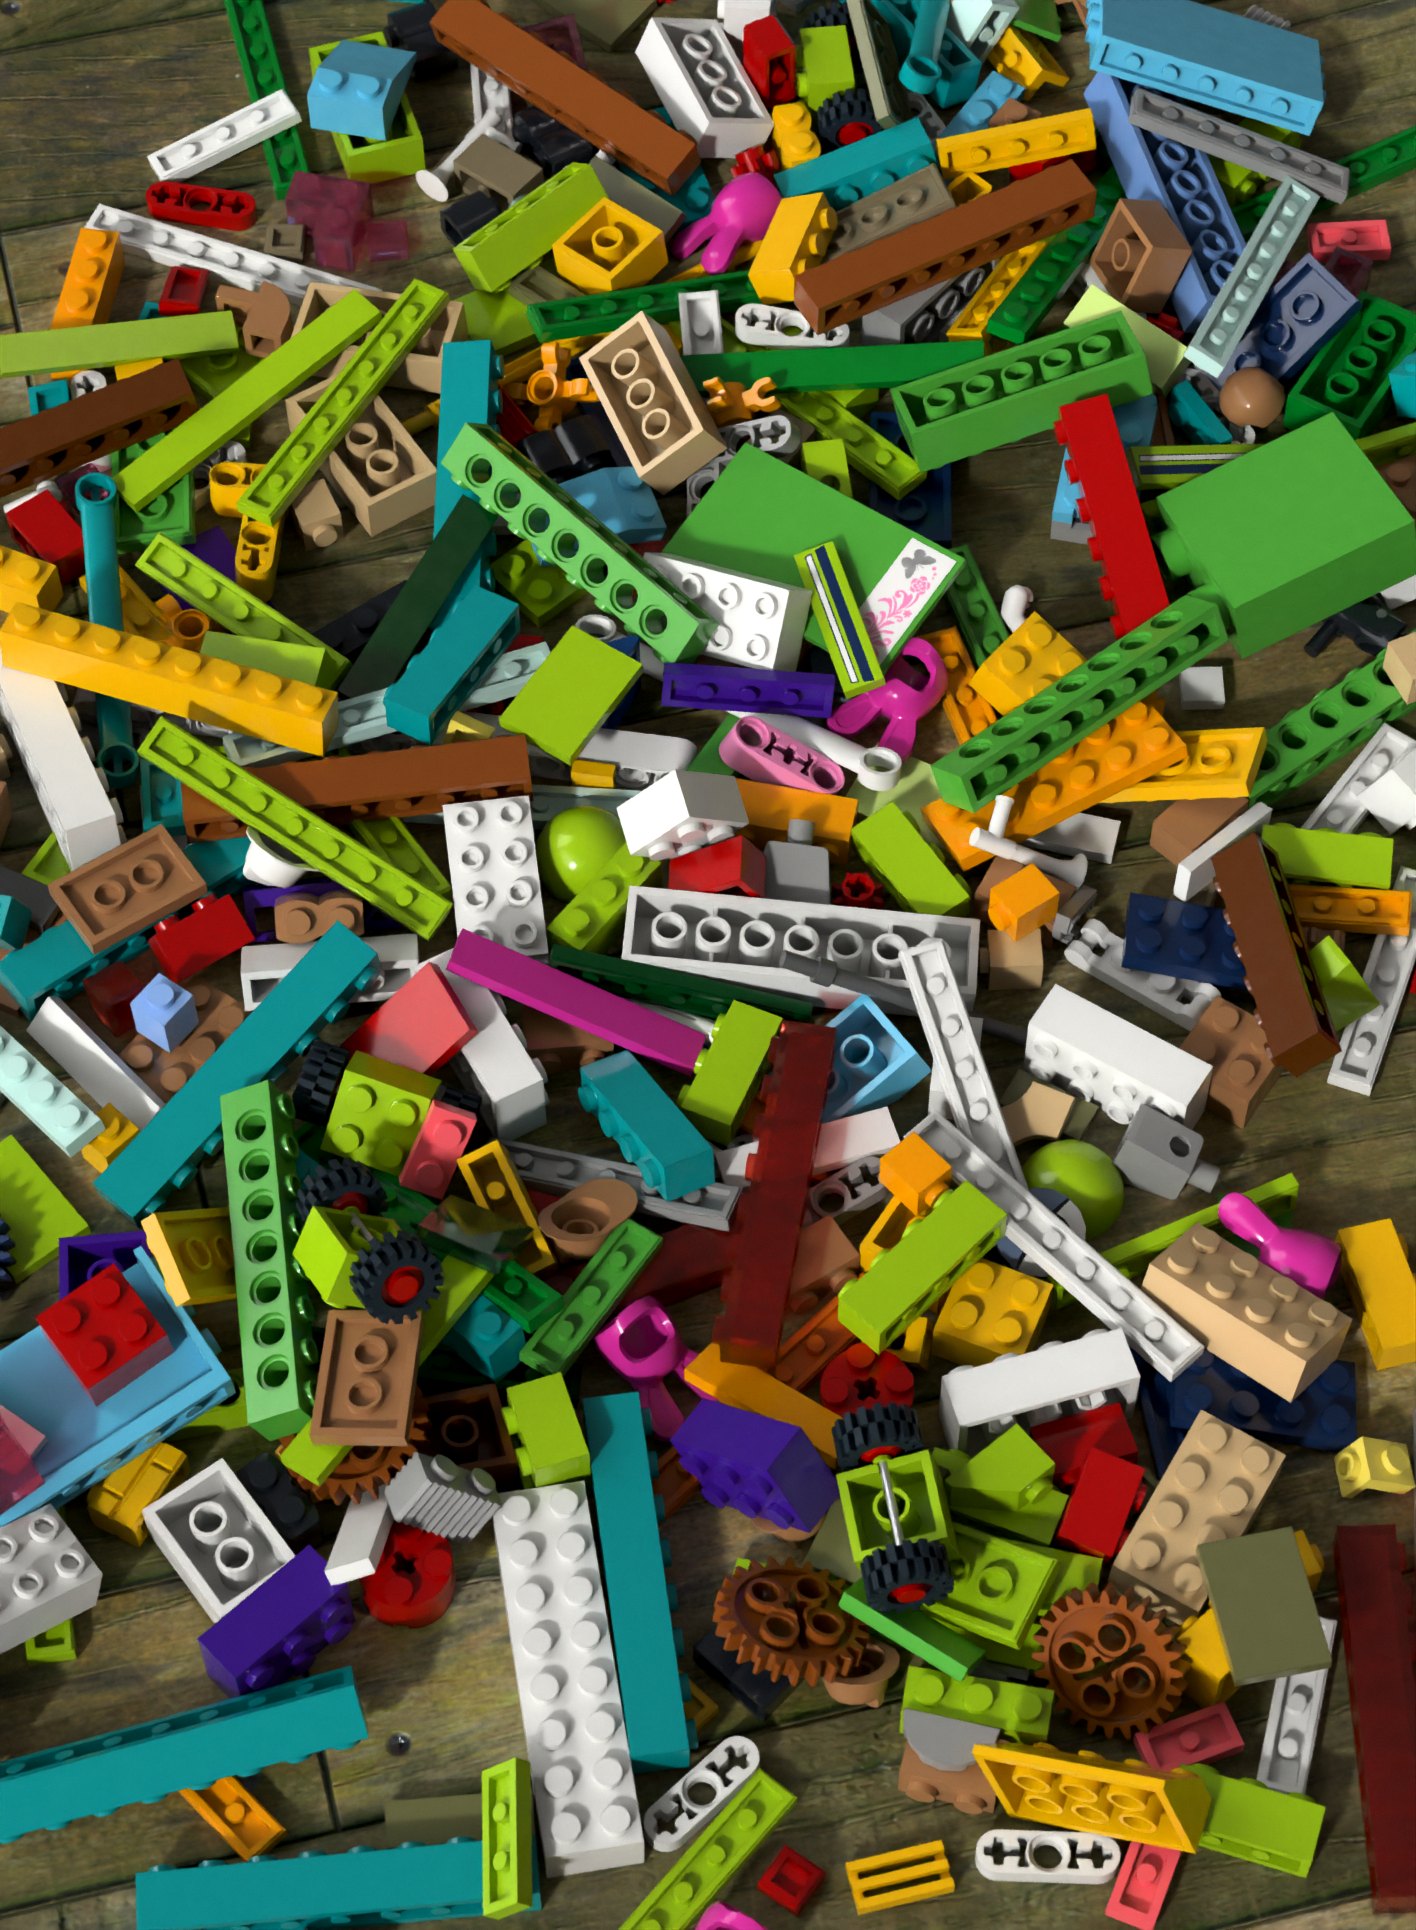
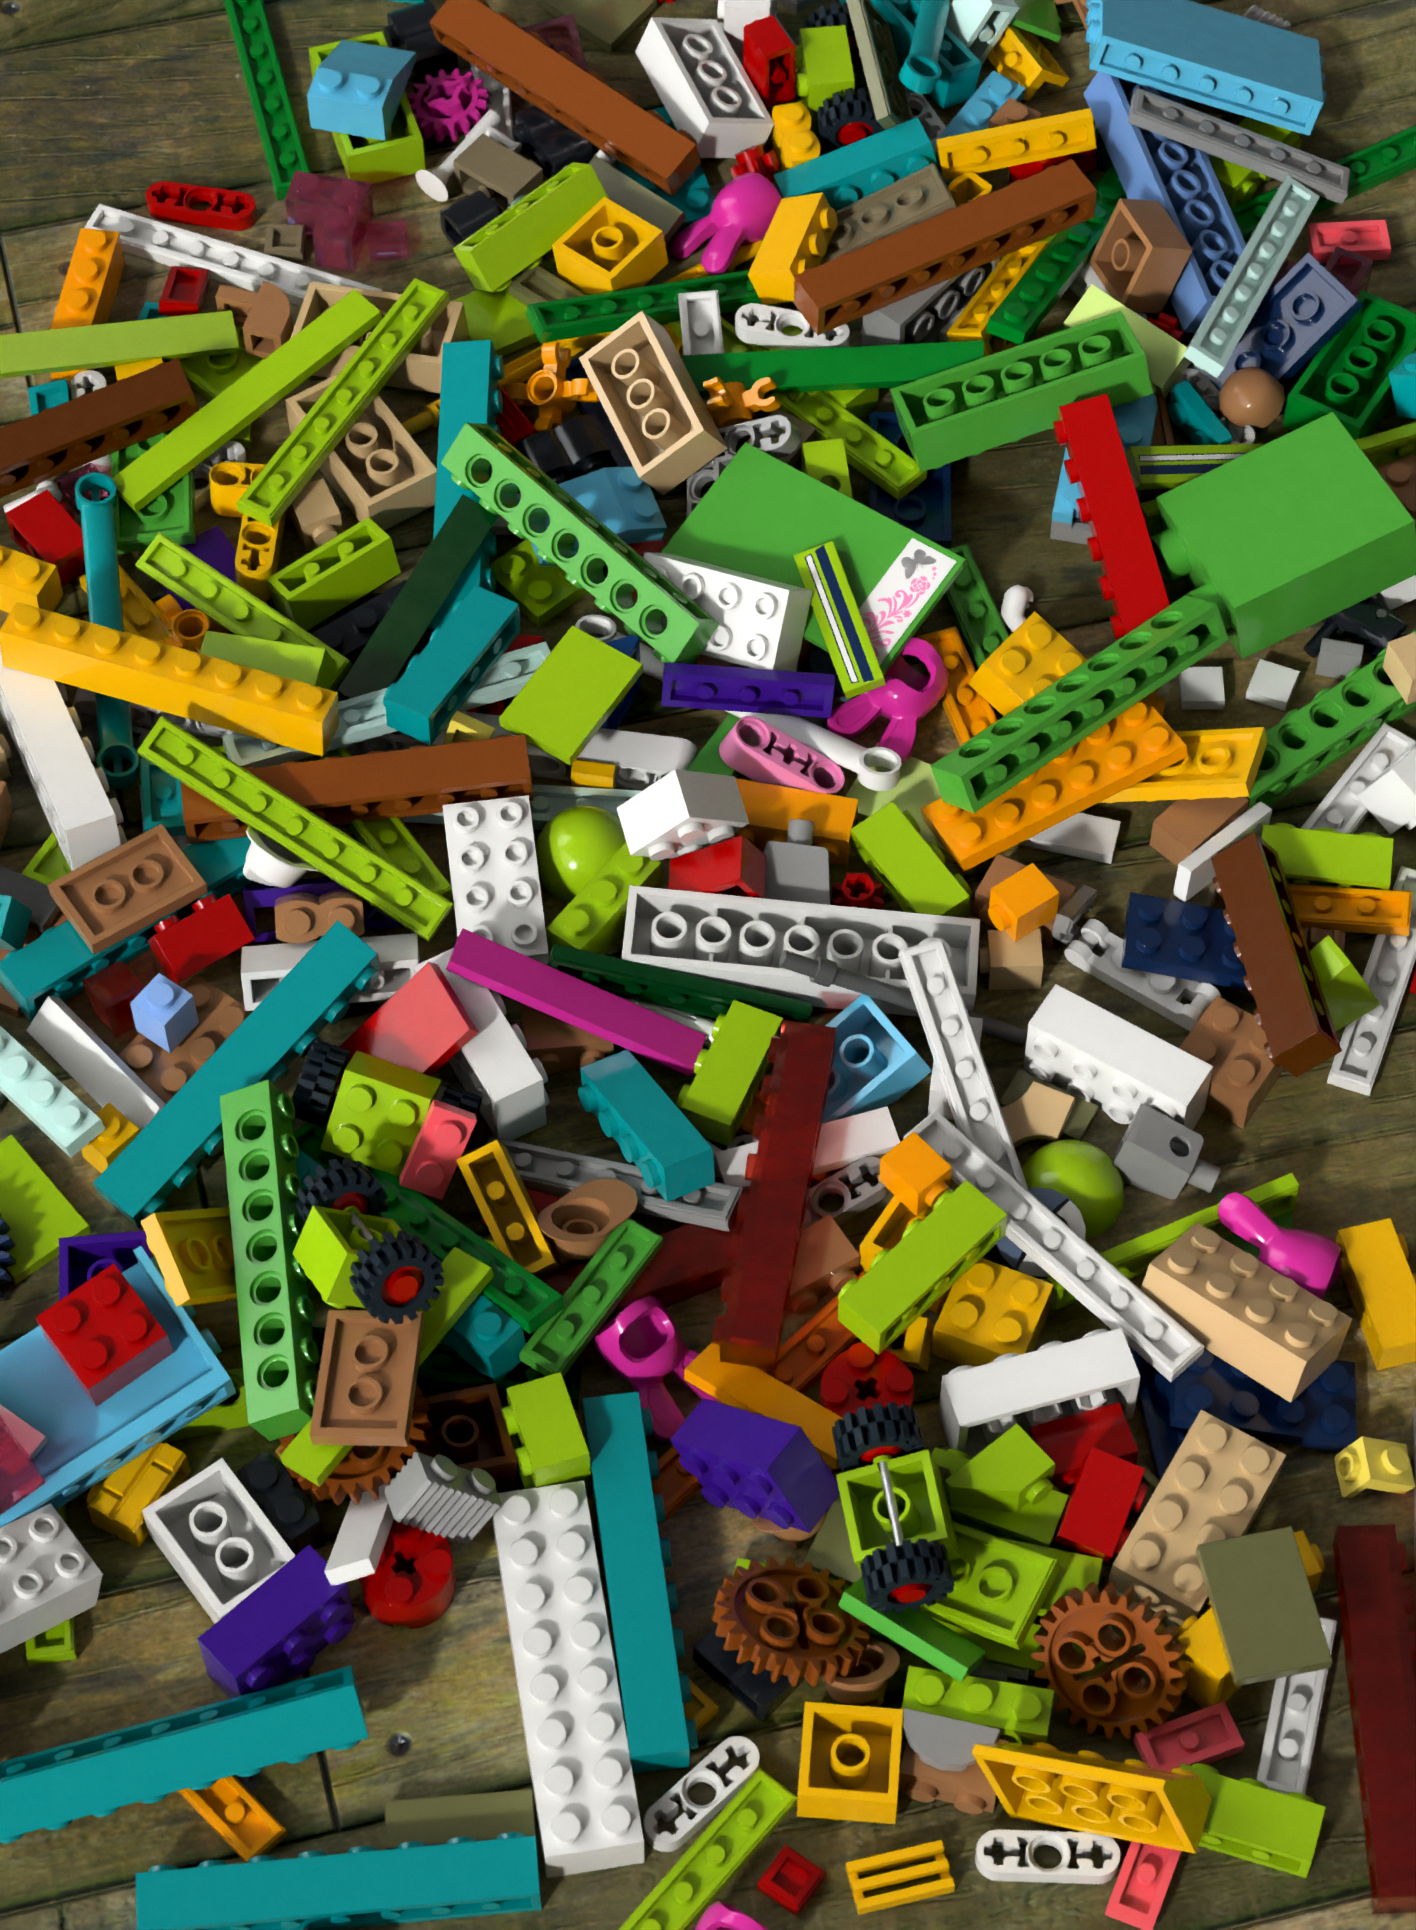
(225, 138): white tile -> none
(334, 574): none -> lime brick
(448, 104): none -> dark pink gear
(474, 1234): tile -> none
(506, 1838): lime plate -> none
(850, 1763): none -> yellow brick
(993, 841): white piece -> none
(1272, 685): none -> white tile
(1338, 658): none -> light grey tile

